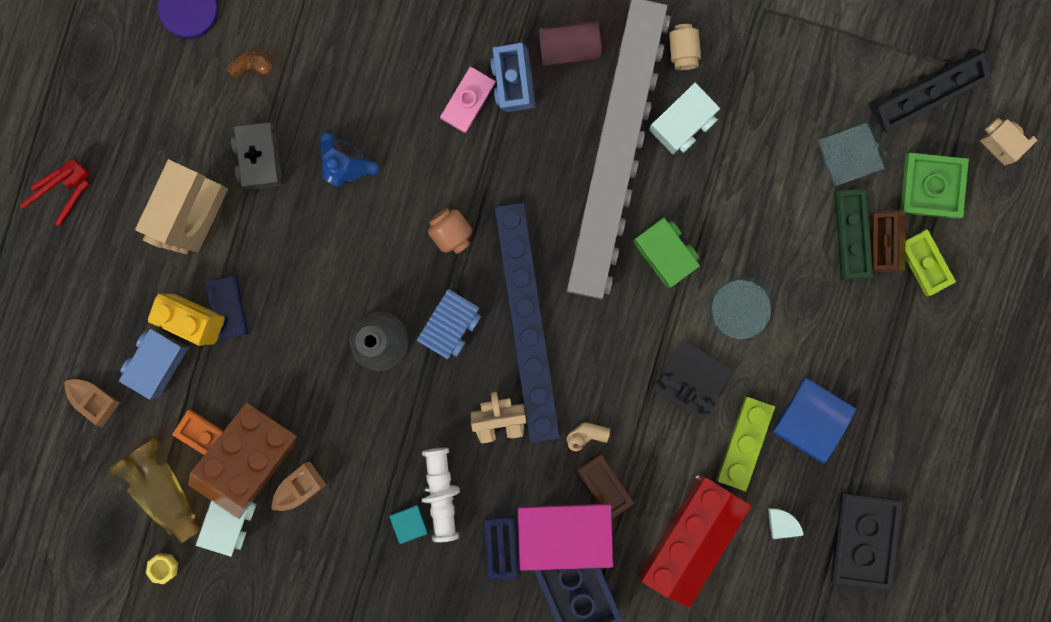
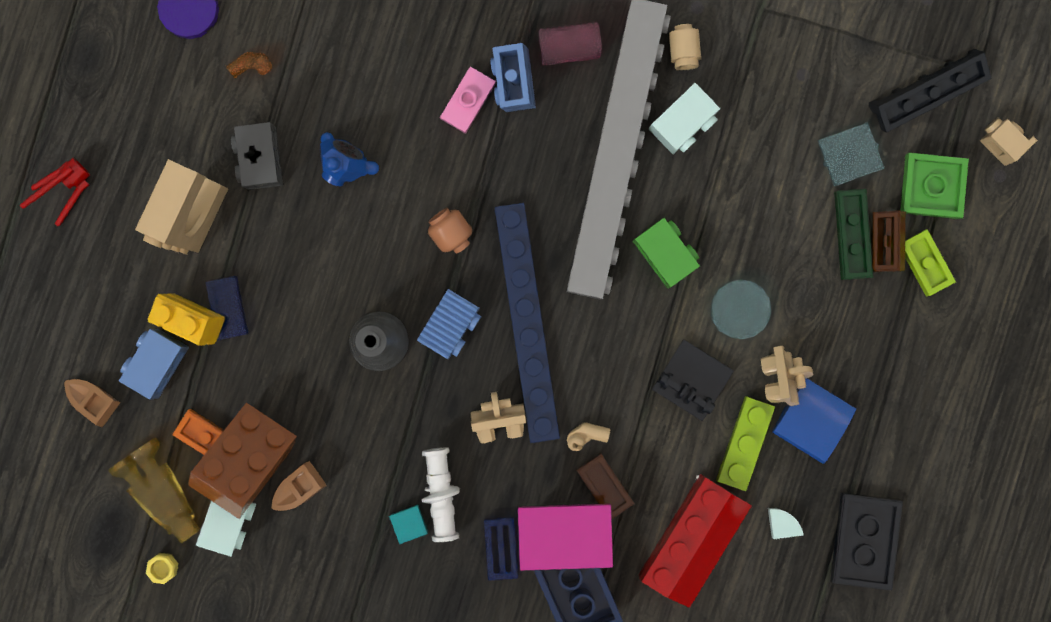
(788, 376): none -> tan hips

